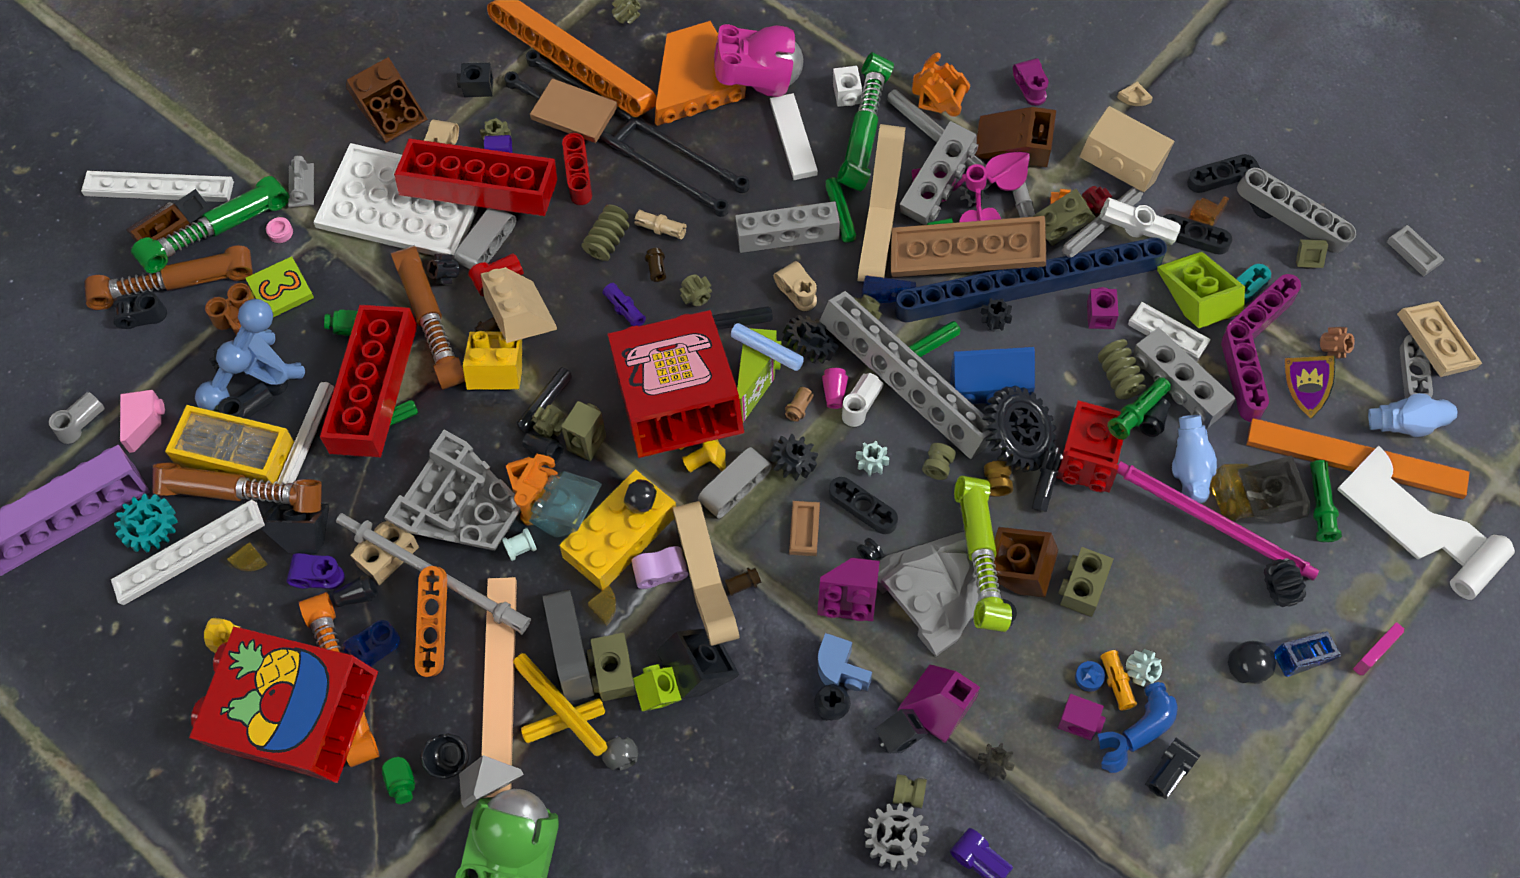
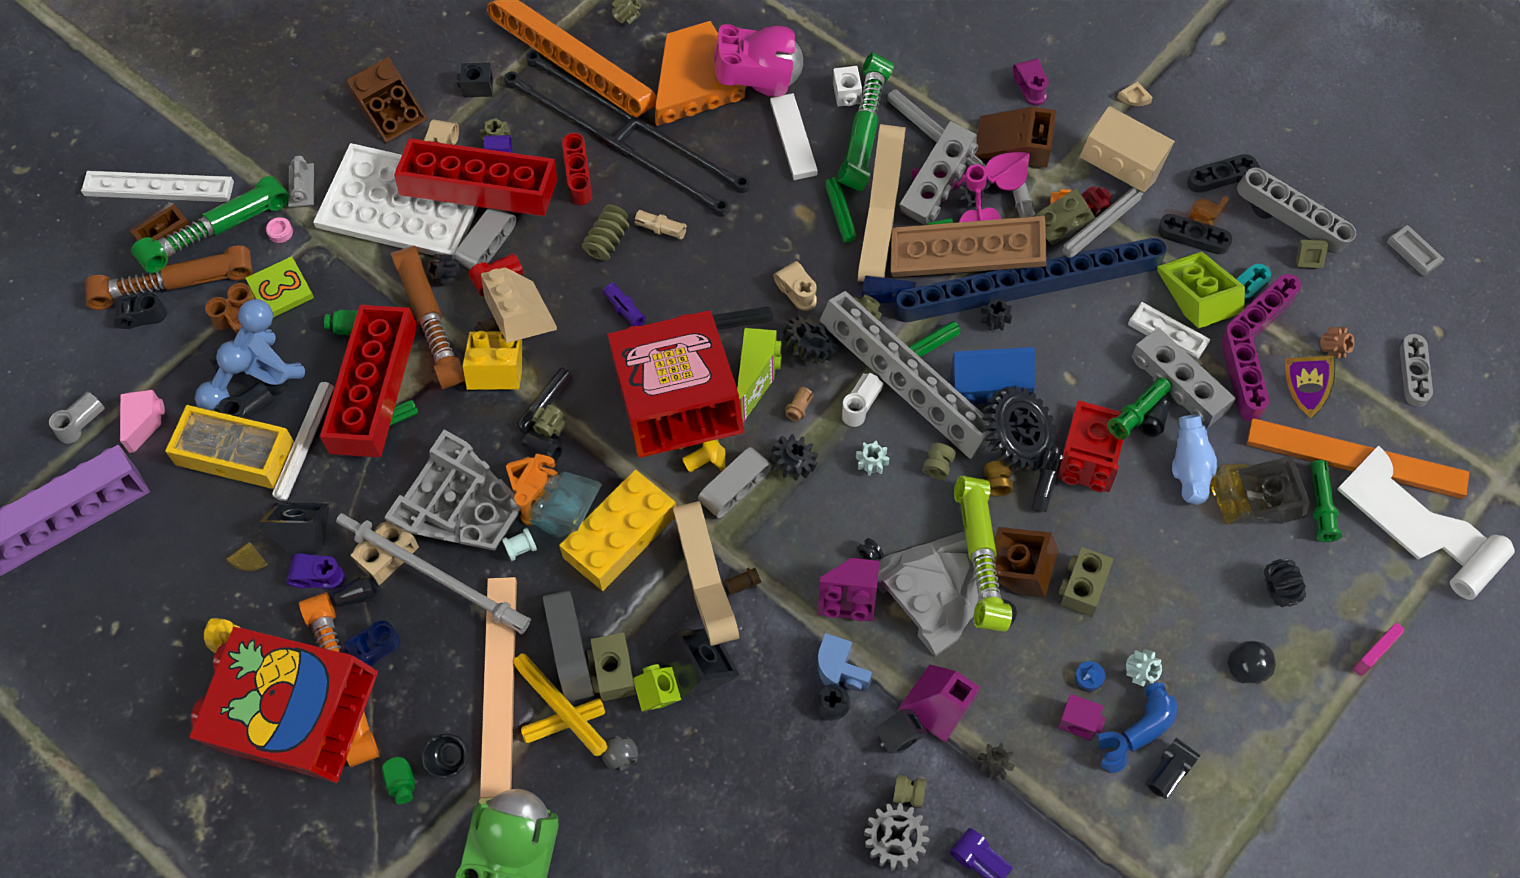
(145, 522): teal gear -> none
(174, 479): dark orange piece -> none
(187, 552): white tile -> none
(192, 206): black brick -> none
(435, 621): orange beam -> none
(485, 778): light grey slope -> none
(573, 110): medium nougat tile -> none
(584, 430): olive brick -> none
(604, 605): clear yellow tile -> none
(640, 496): black piece -> none
(656, 266): dark brown pin -> none
(659, 567): lavender axle -> none
(695, 290): olive gear -> none
(767, 346): light blue axle -> none
(787, 227): light grey brick -> none
(804, 528): medium nougat tile -> none
(835, 386): dark pink cone -> none
(865, 516): black beam -> none
(936, 87): orange piece -> none
(1102, 317): magenta brick -> none
(1118, 680): light orange pin -> none
(1120, 370): olive piece -> none
(1139, 221): white piece -> none
(1213, 518): dark pink piece -> none
(1291, 661): clear blue slope -> none
(1413, 416): light blue animal -> none
(1439, 338): tan tile -> none

